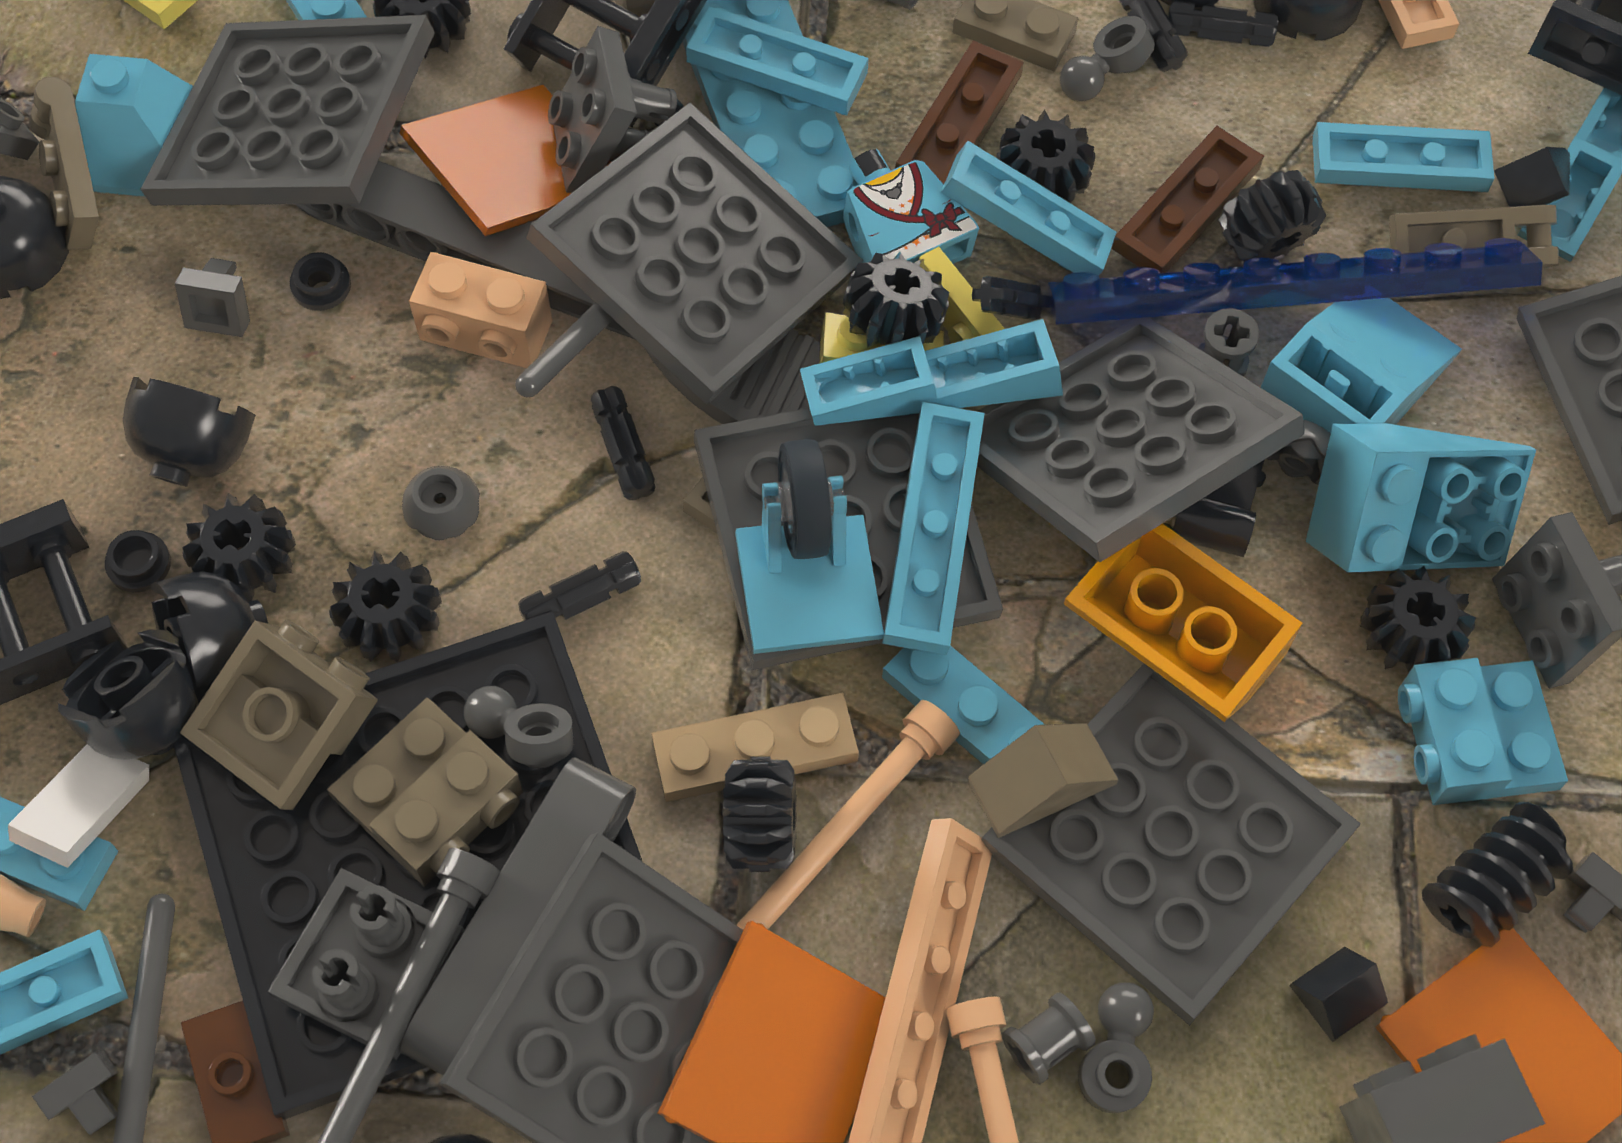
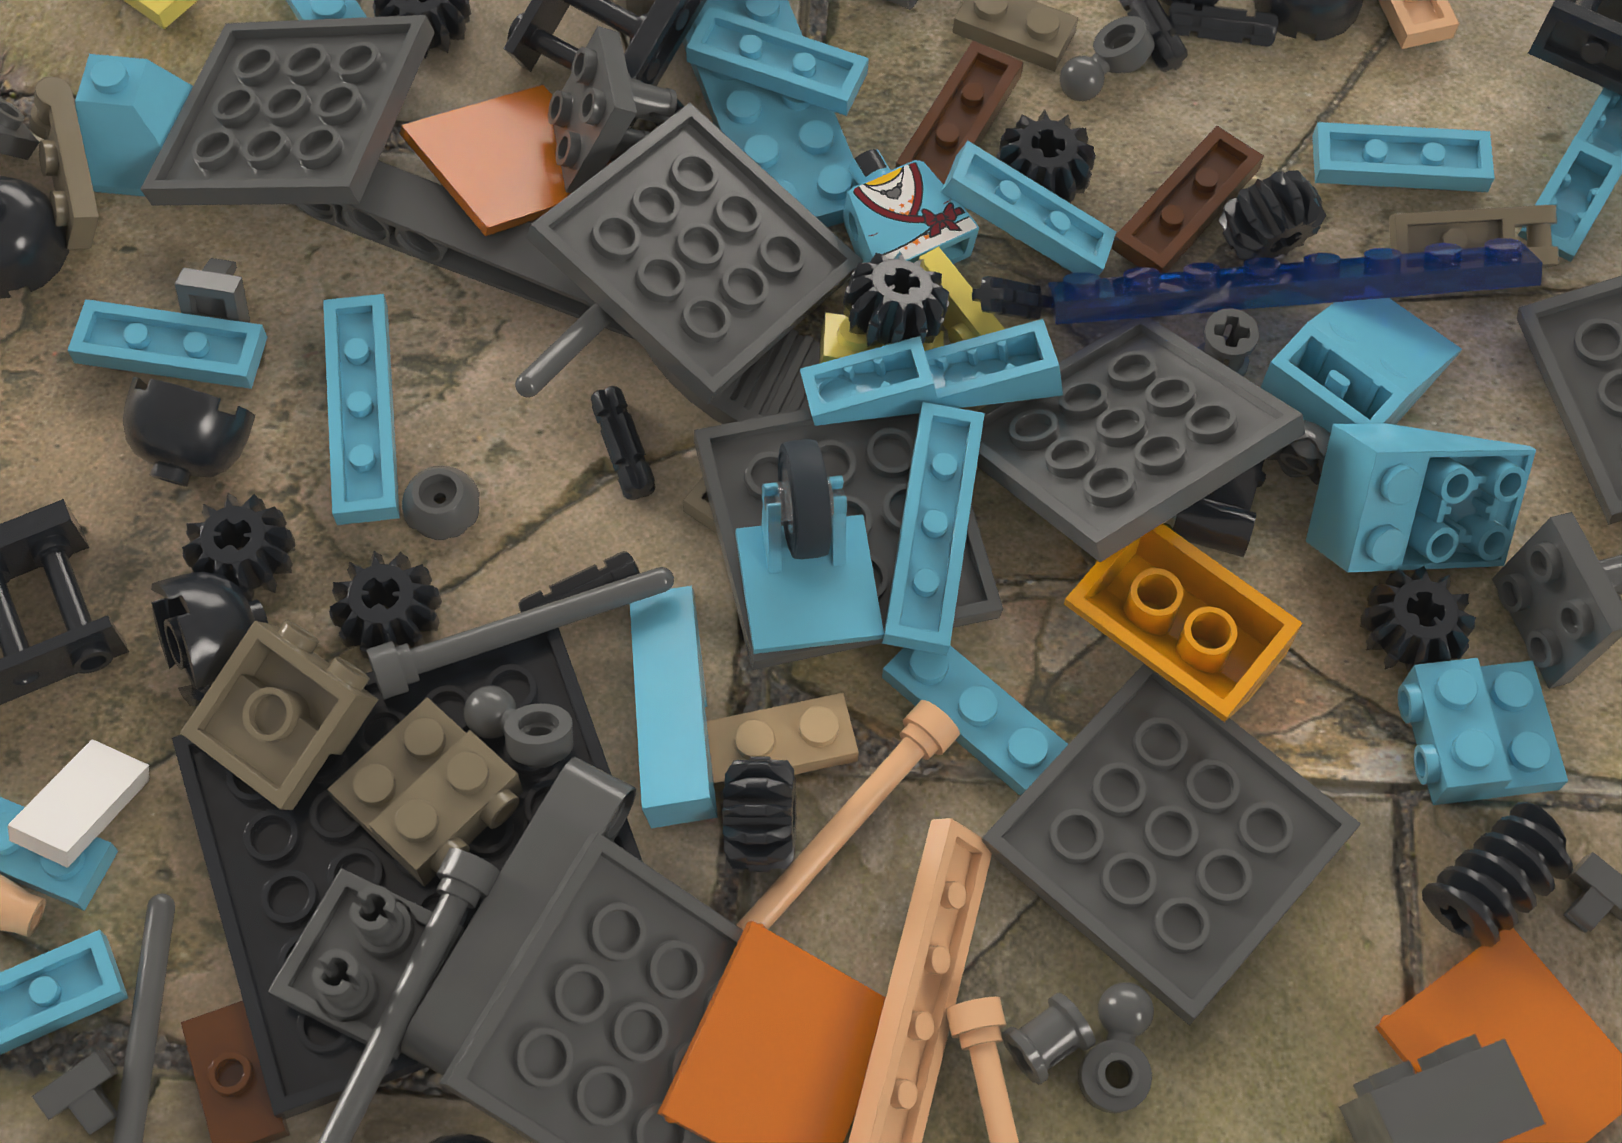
(133, 697): black cylinder -> none
(137, 561): black plate -> none
(168, 343): none -> medium azure plate
(319, 268): black plate -> none
(360, 410): none -> medium azure plate
(399, 666): none -> dark grey piece
(481, 310): light nougat brick -> none
(671, 710): none -> medium azure slope
(1041, 775): dark tan slope -> none
(1341, 992): black slope -> none
(1536, 178): black slope -> none

